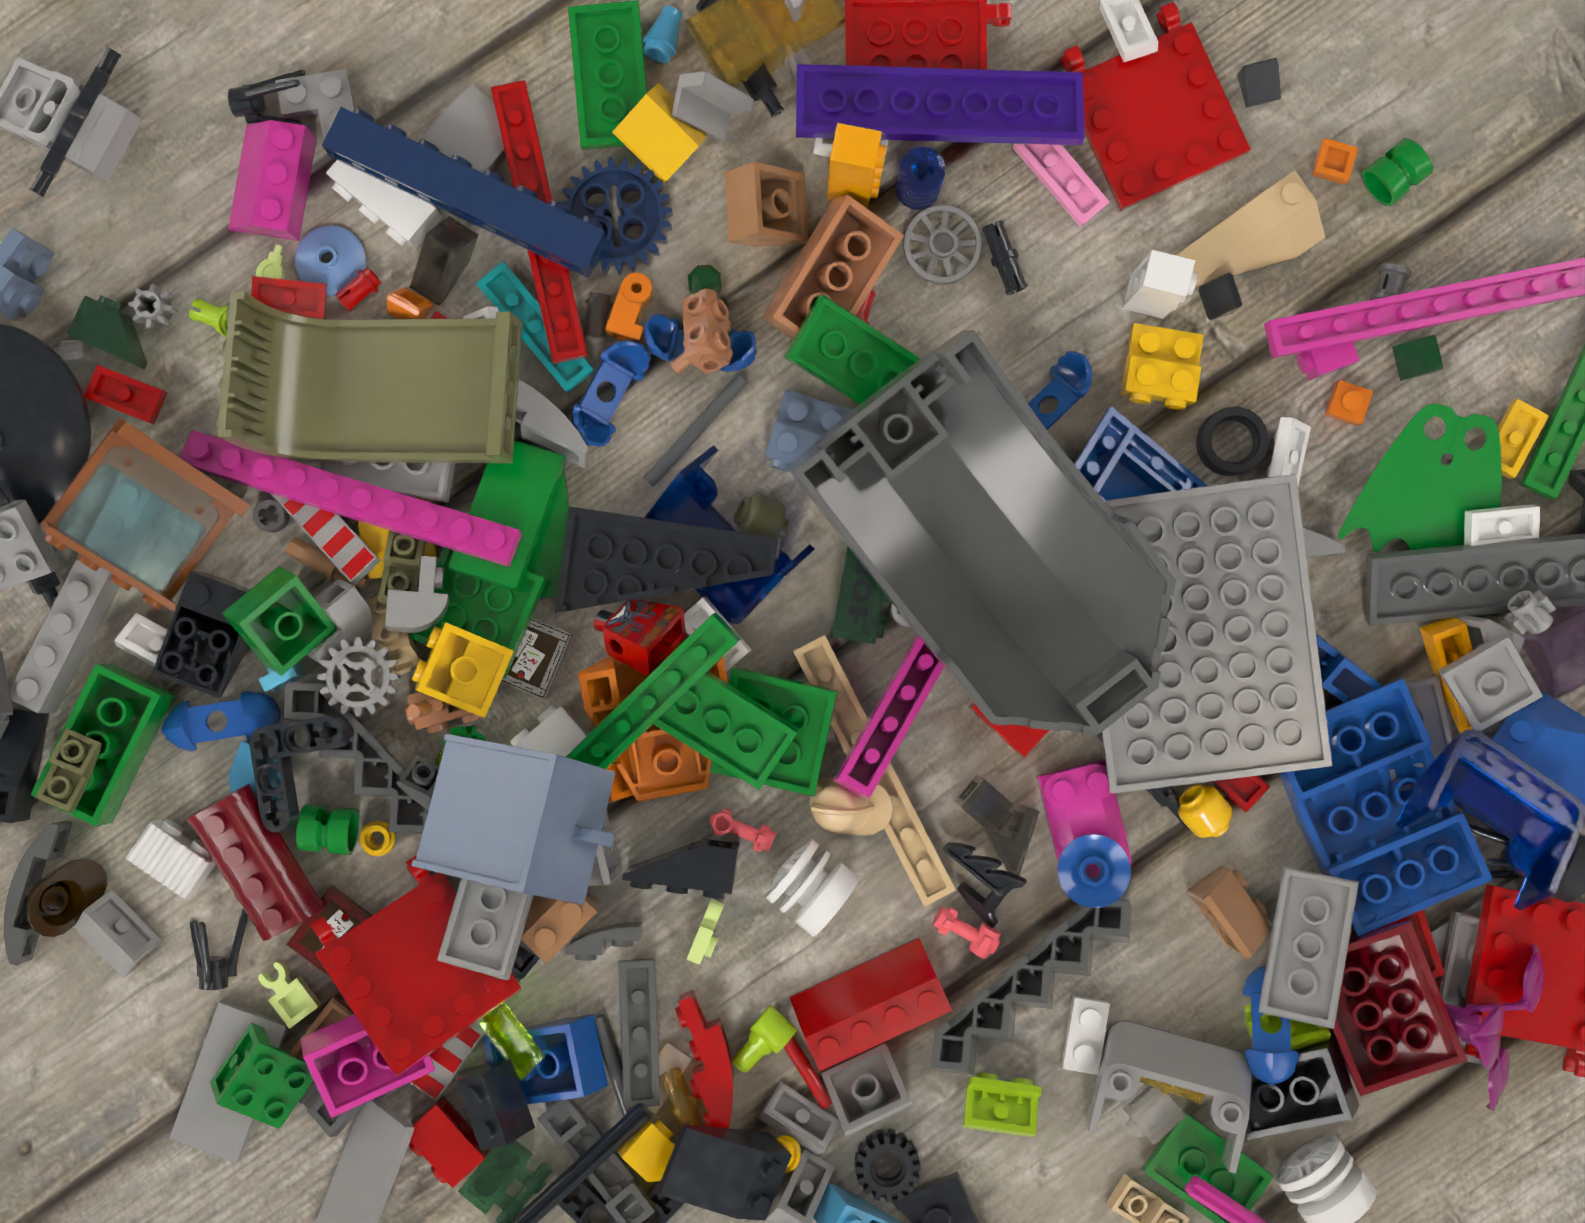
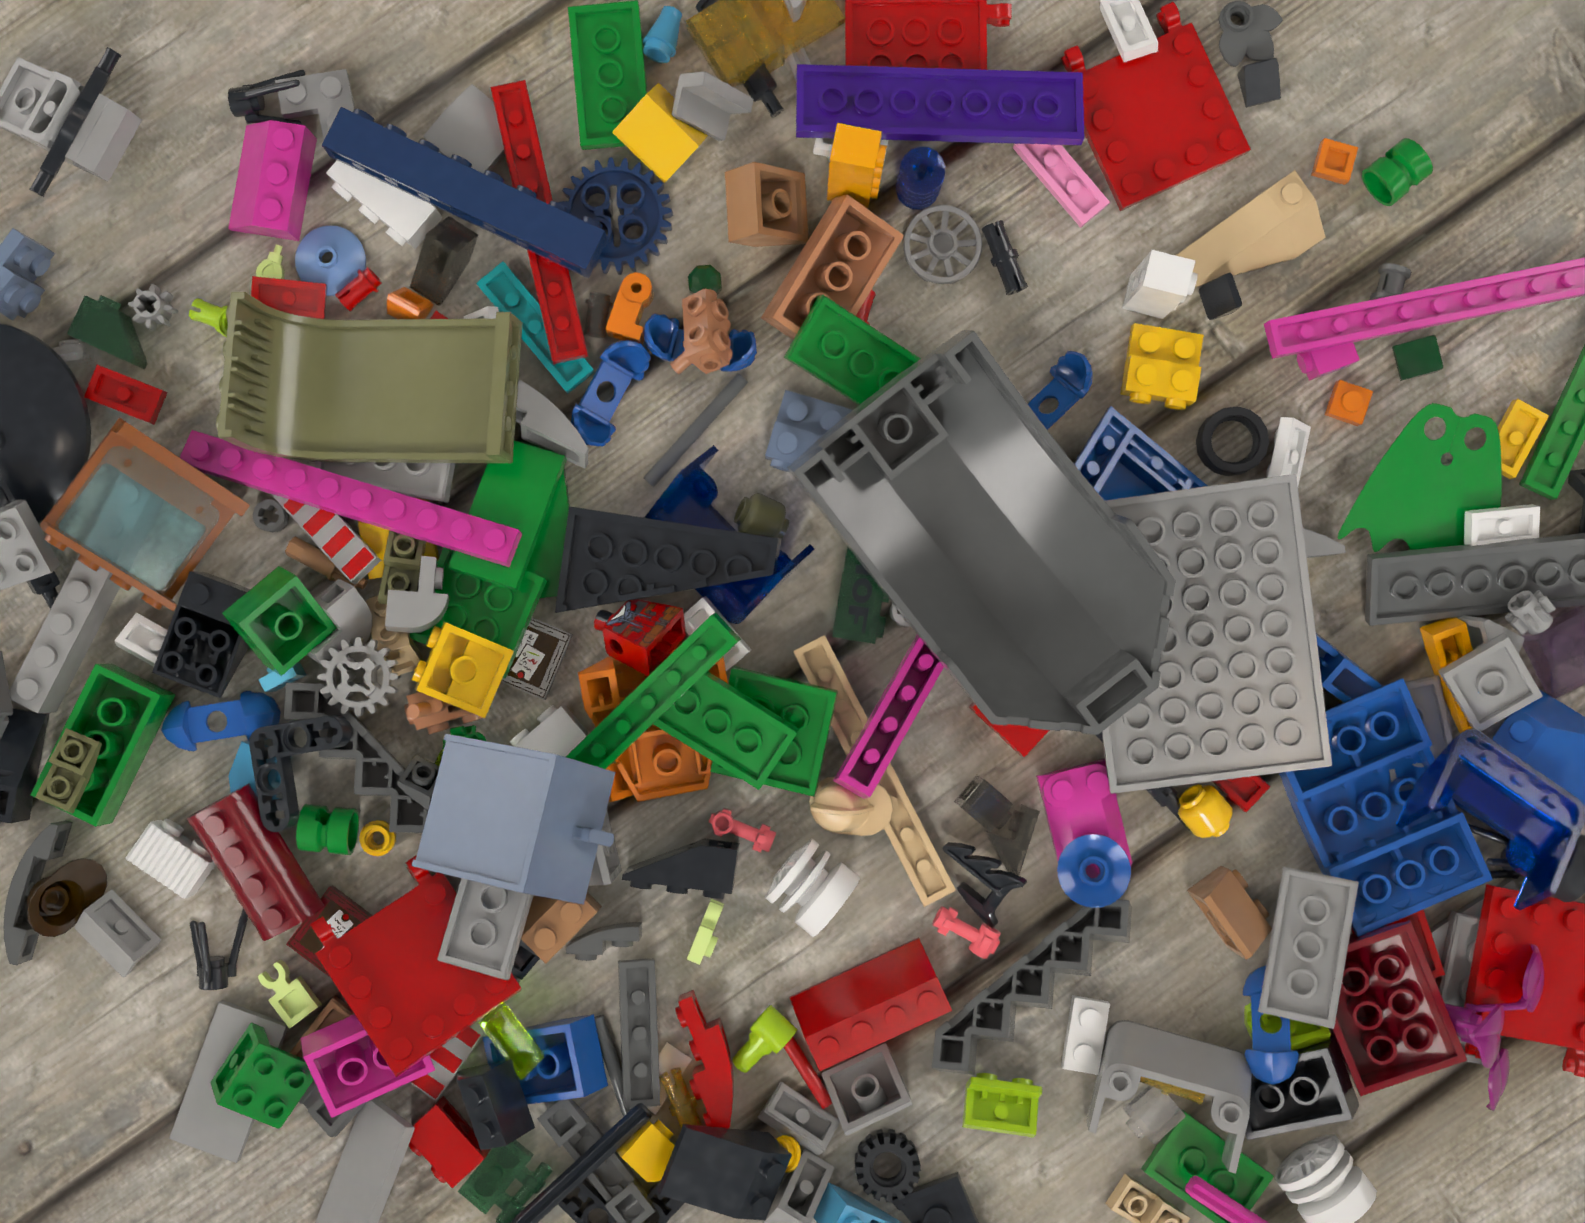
(1249, 38): none -> dark grey plate

